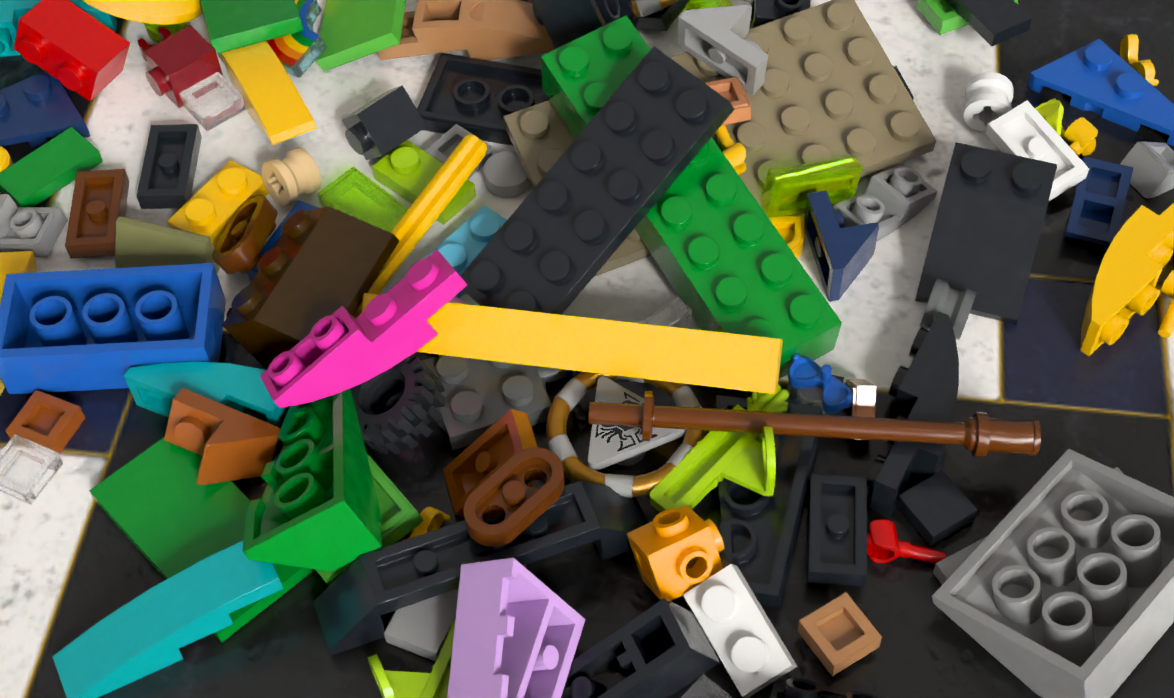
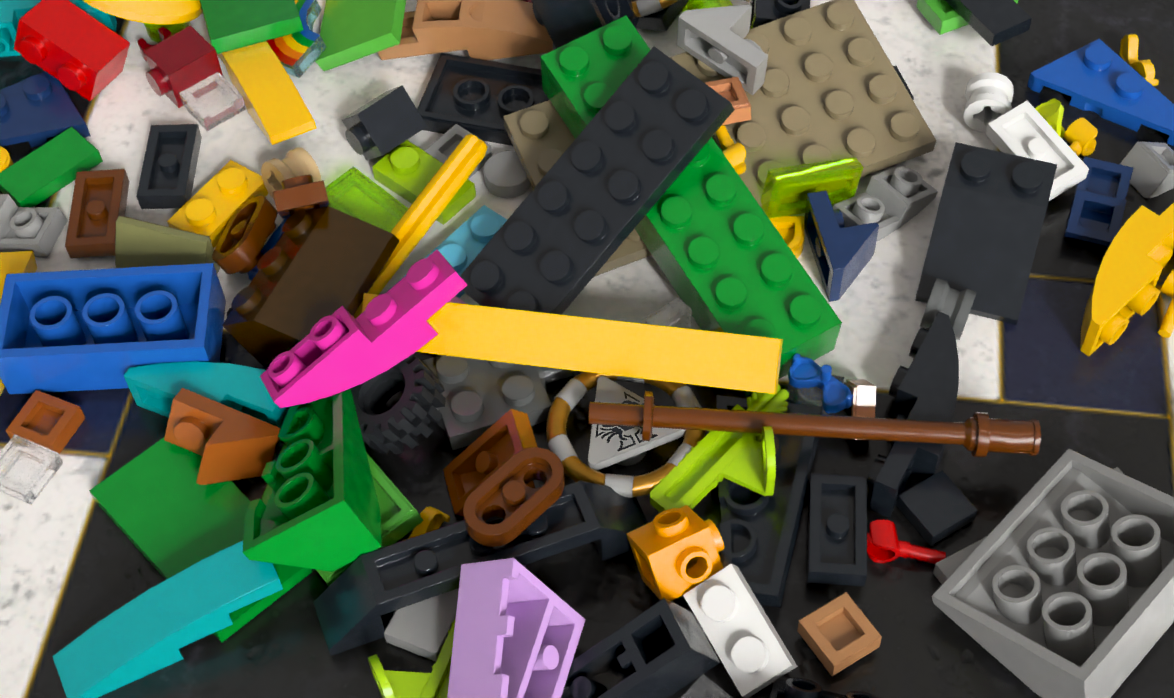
(300, 194): none -> reddish brown plate

